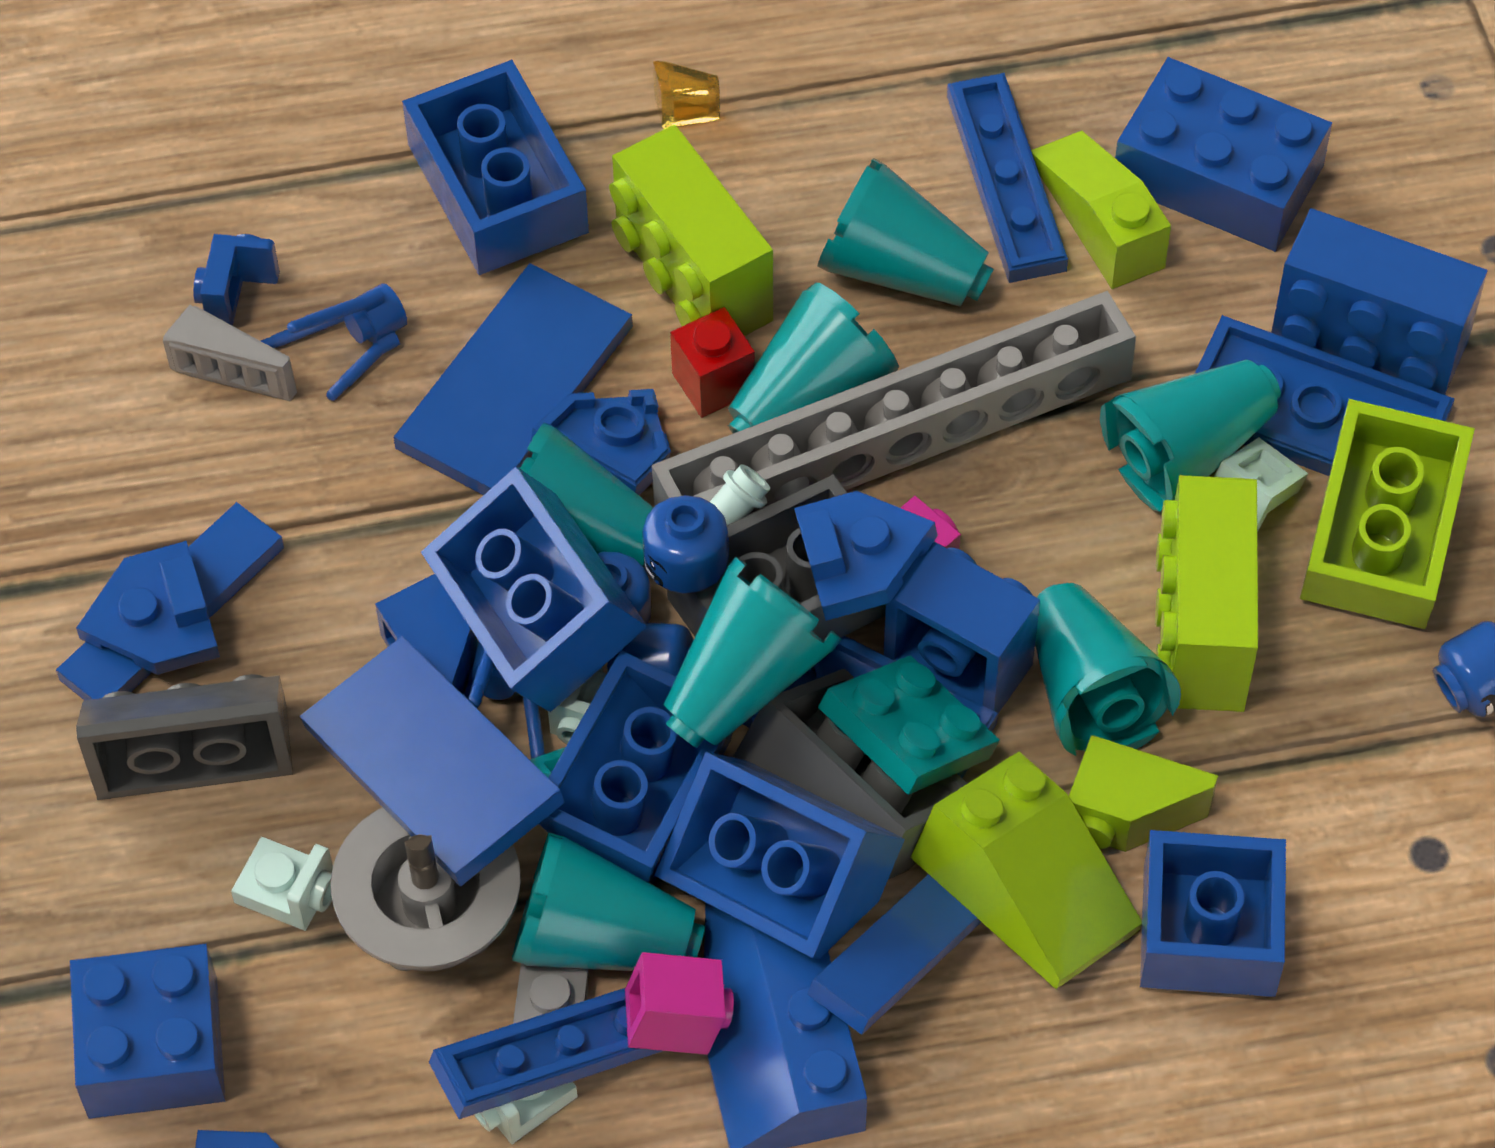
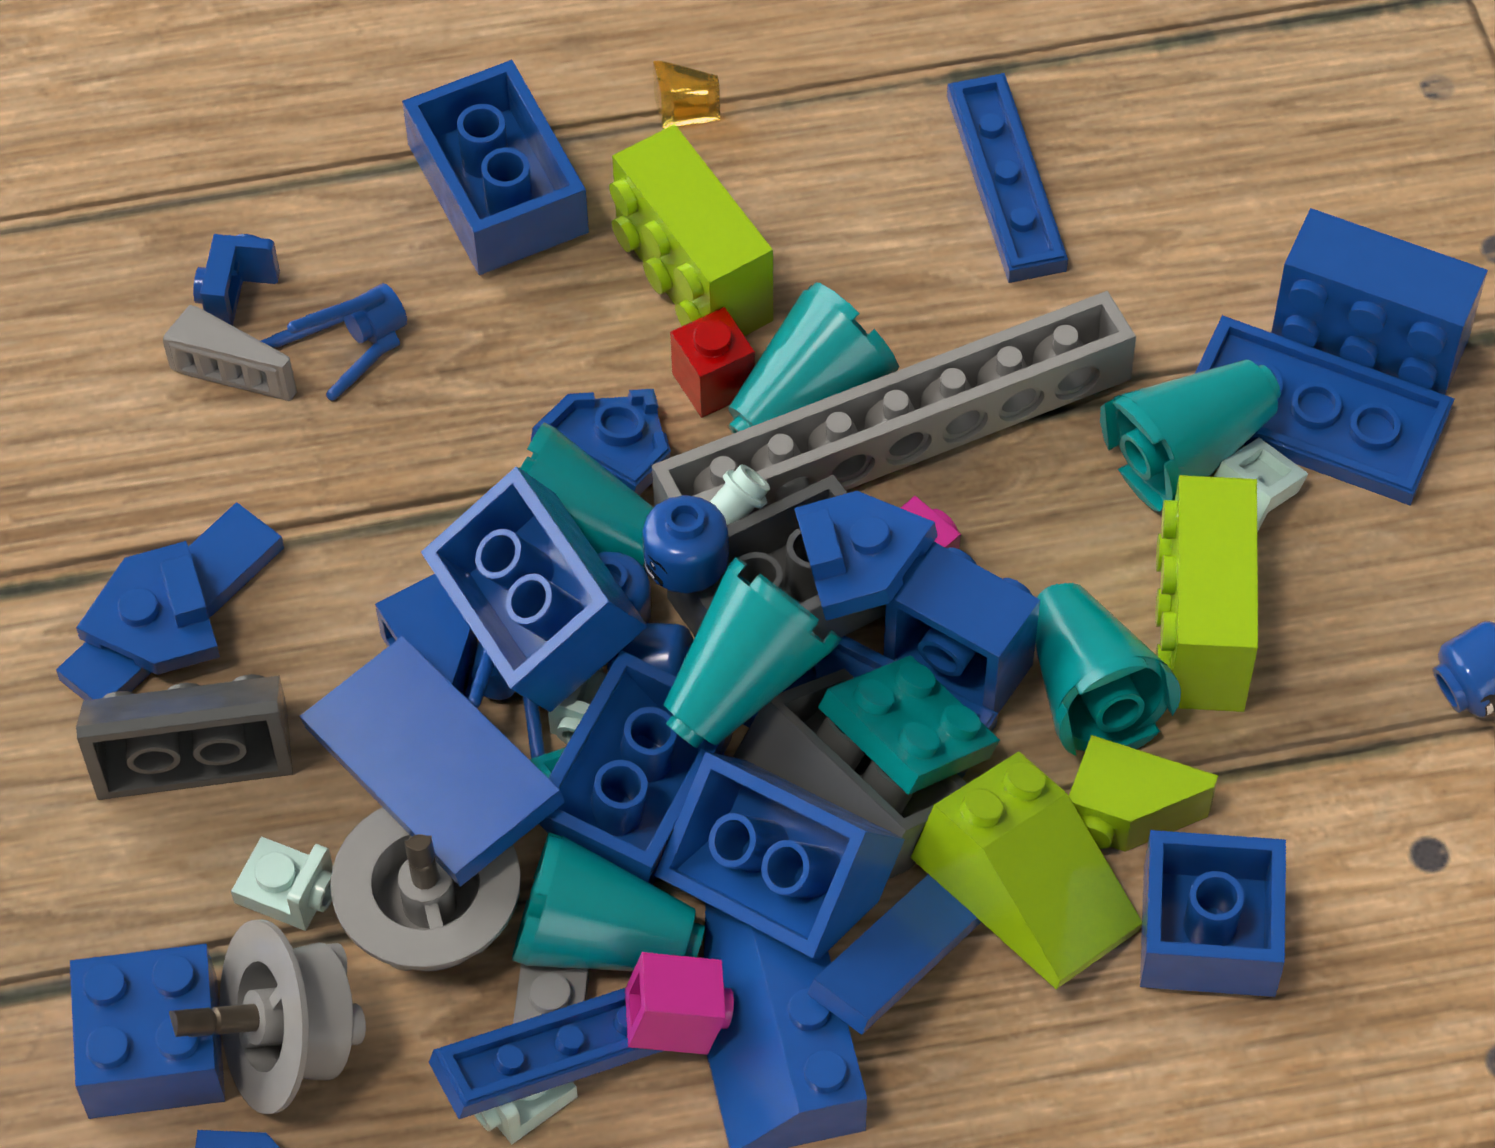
(279, 1015): none -> light grey piece
(513, 371): blue tile -> none
(904, 242): teal cone -> none
(1105, 208): lime slope -> none
(1224, 152): blue brick -> none
(1387, 514): lime brick -> none

